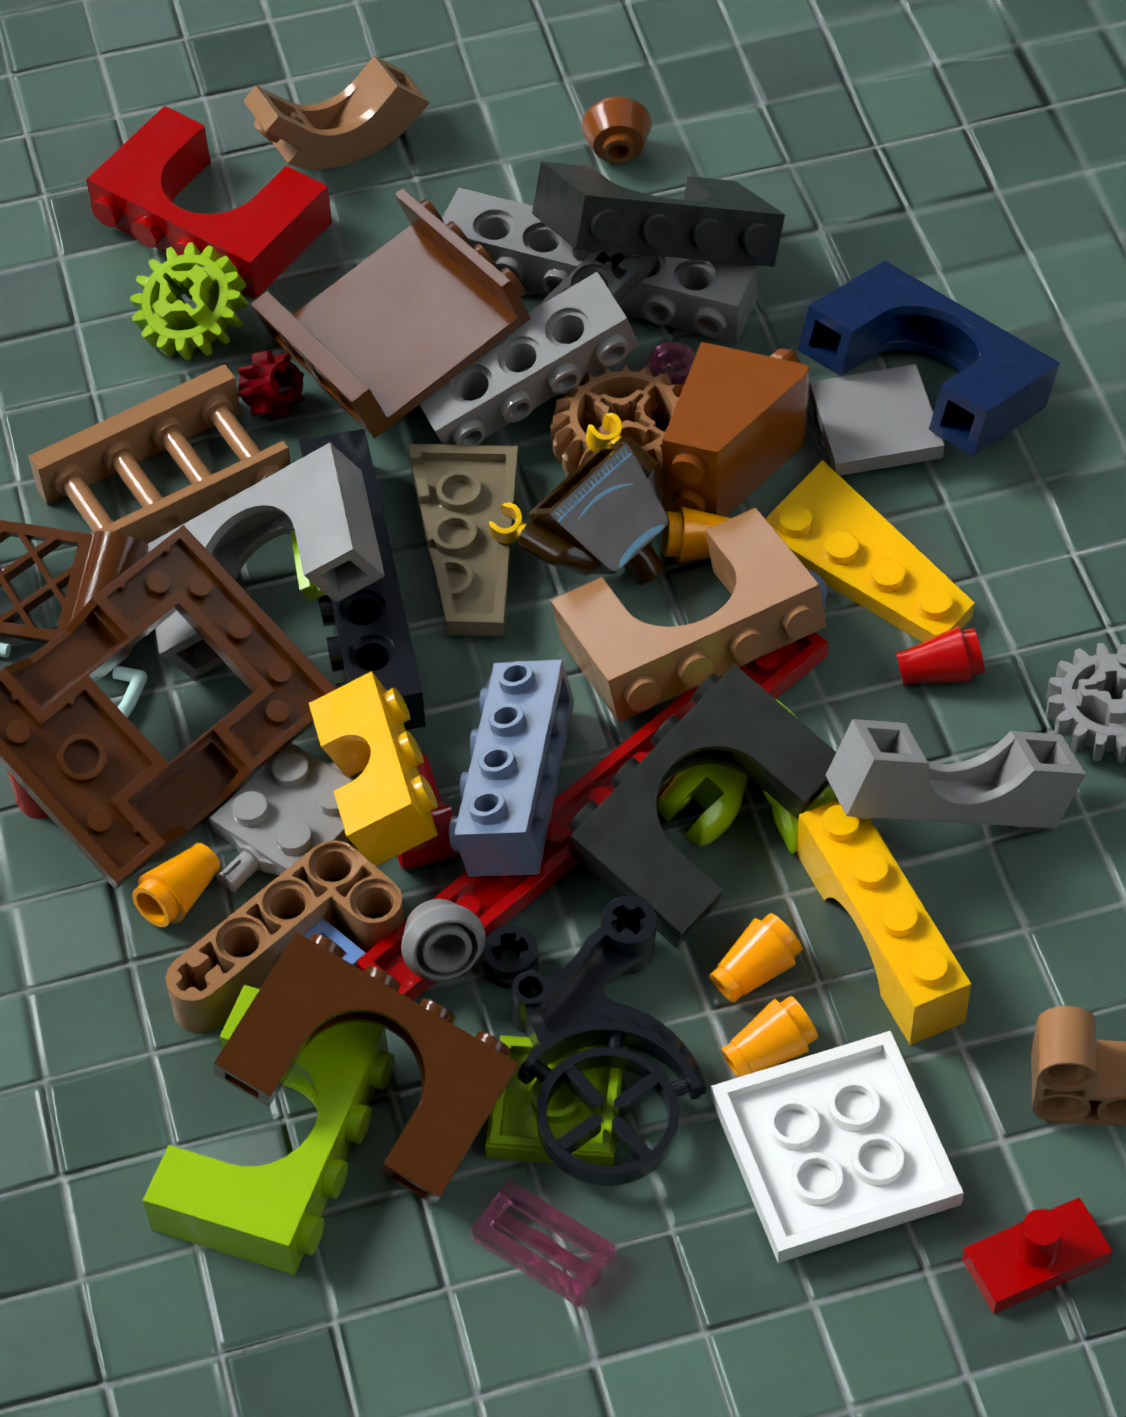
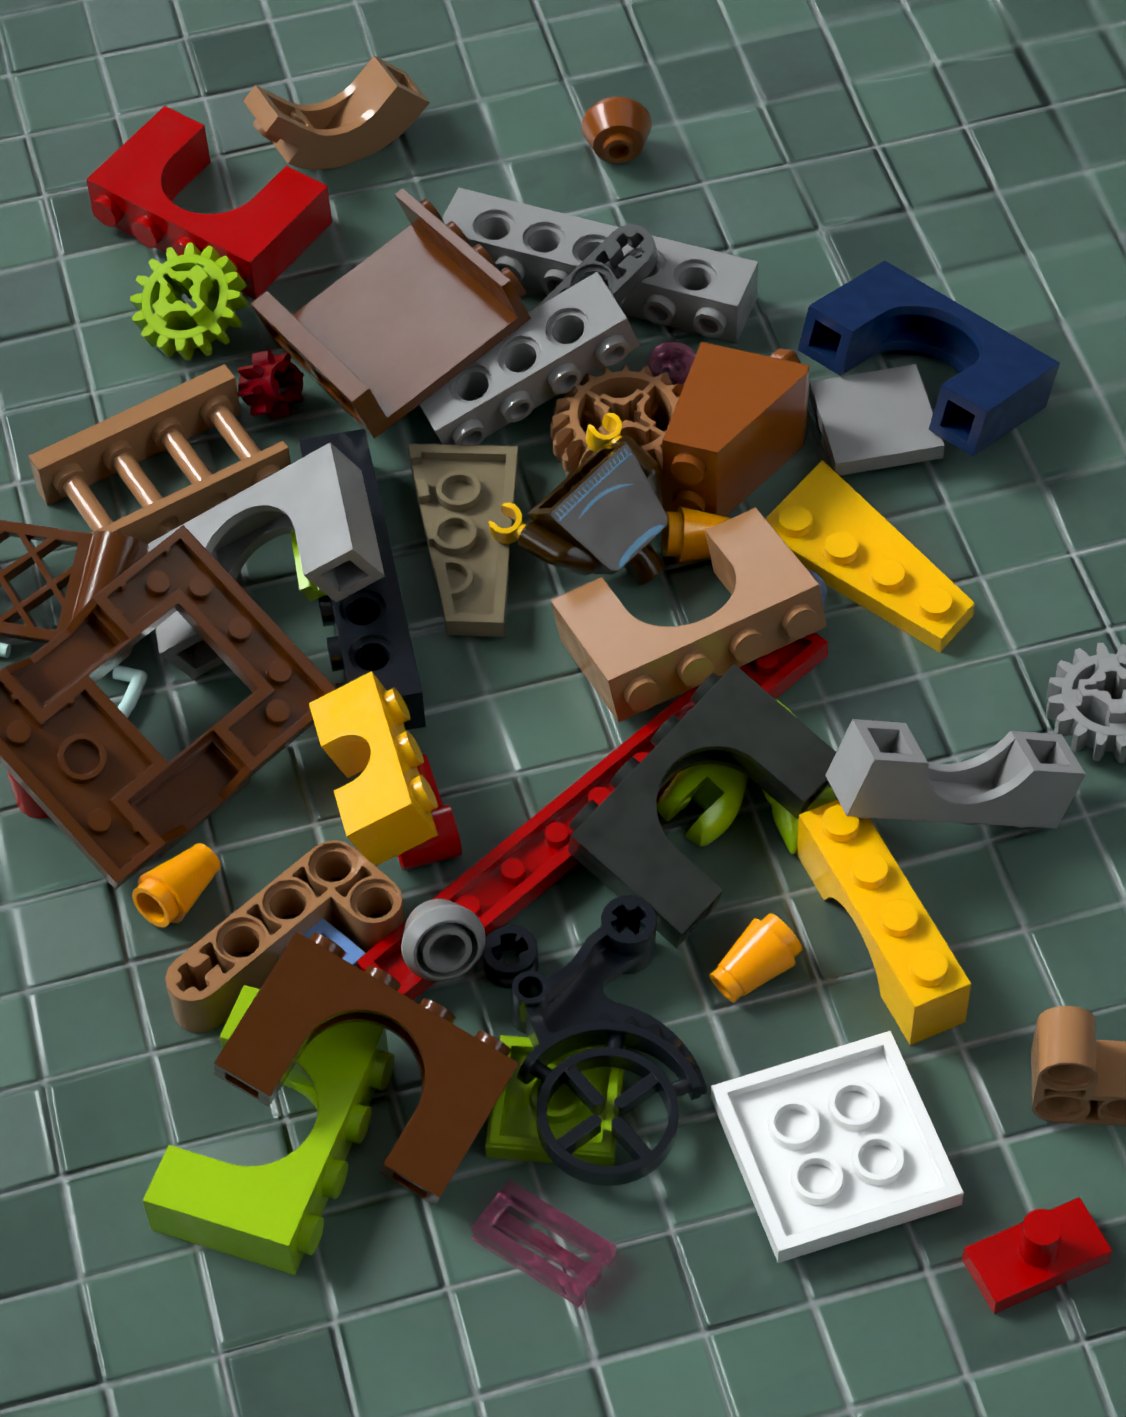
(280, 815): light grey plate -> none
(513, 769): sand blue brick -> none
(711, 223): pearl dark grey arch -> none
(771, 1038): light orange cone -> none
(942, 659): red cone -> none

